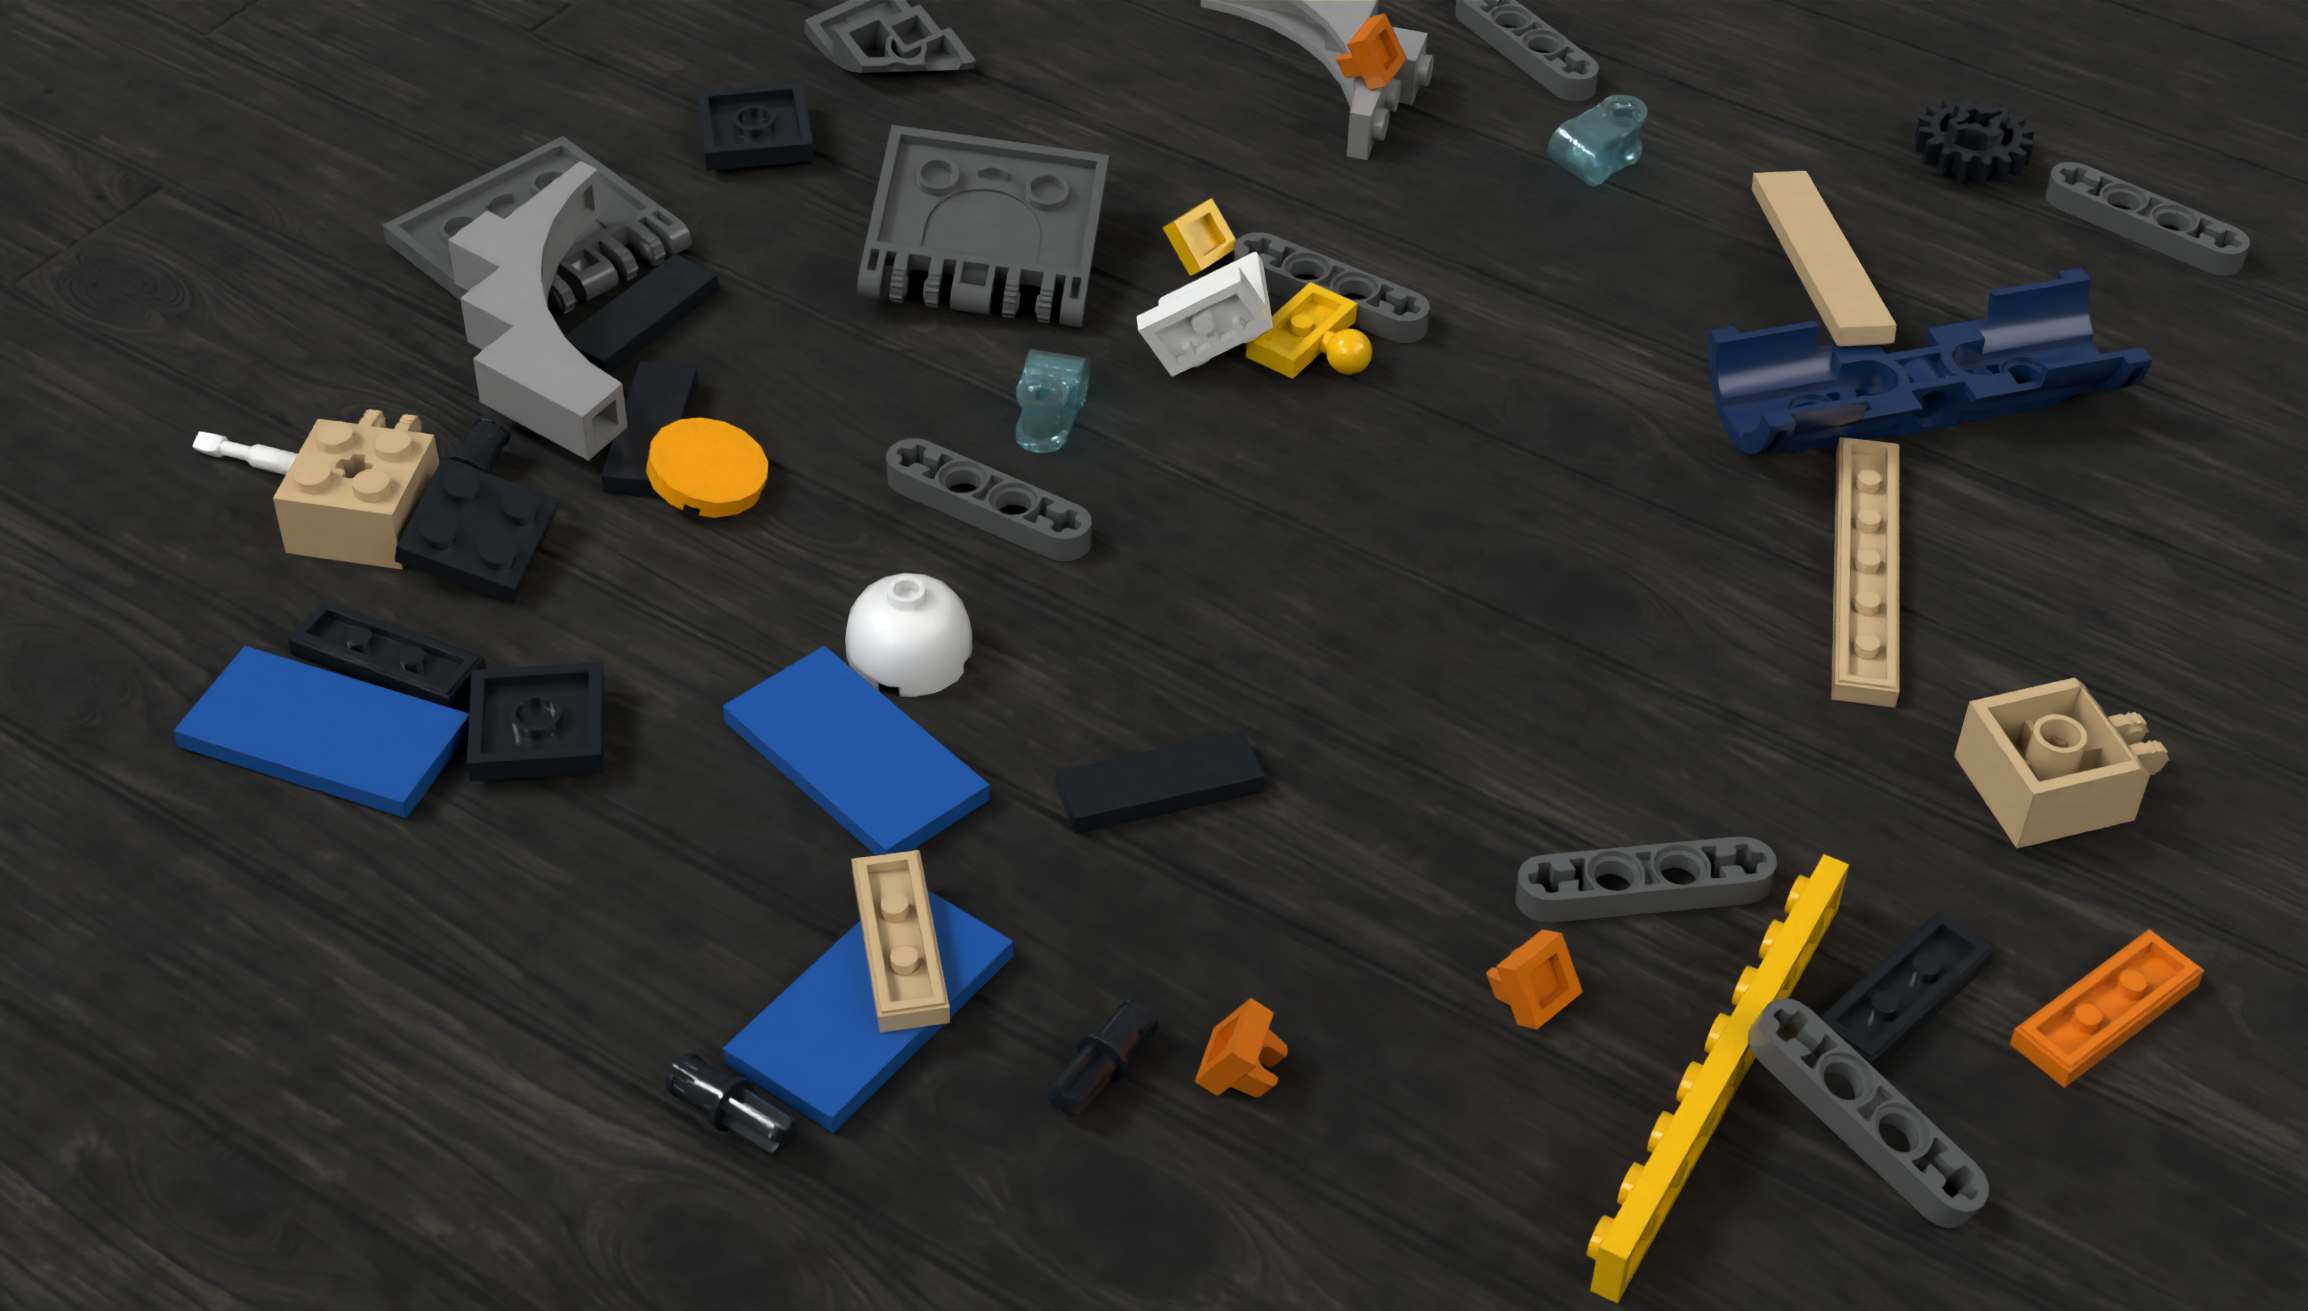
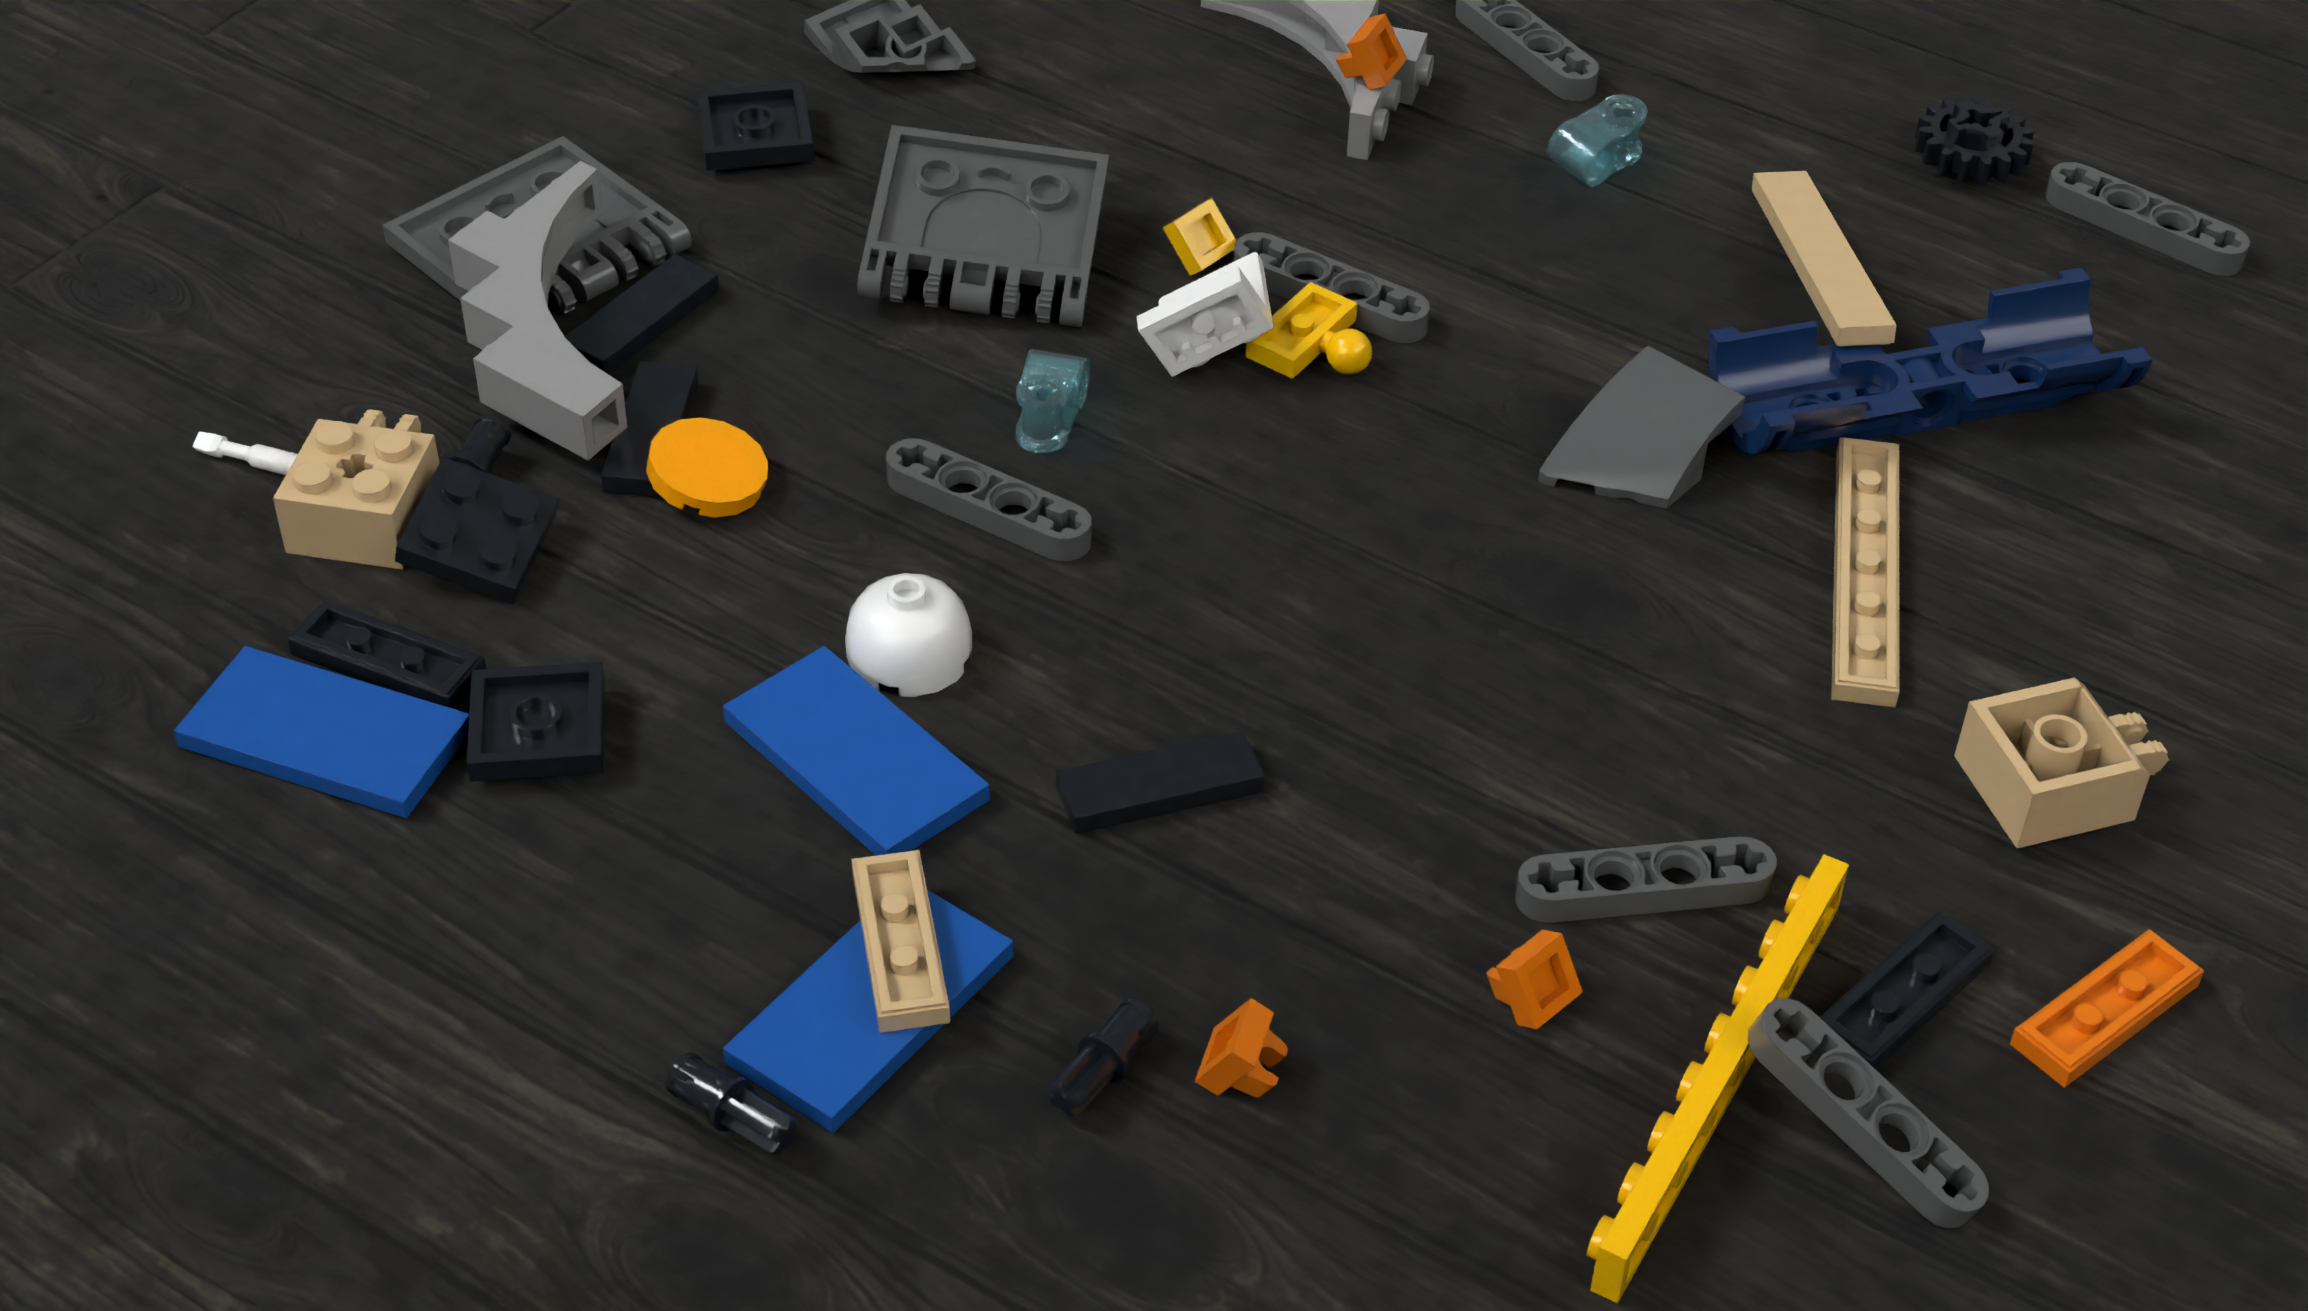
(1645, 432): none -> dark grey slope

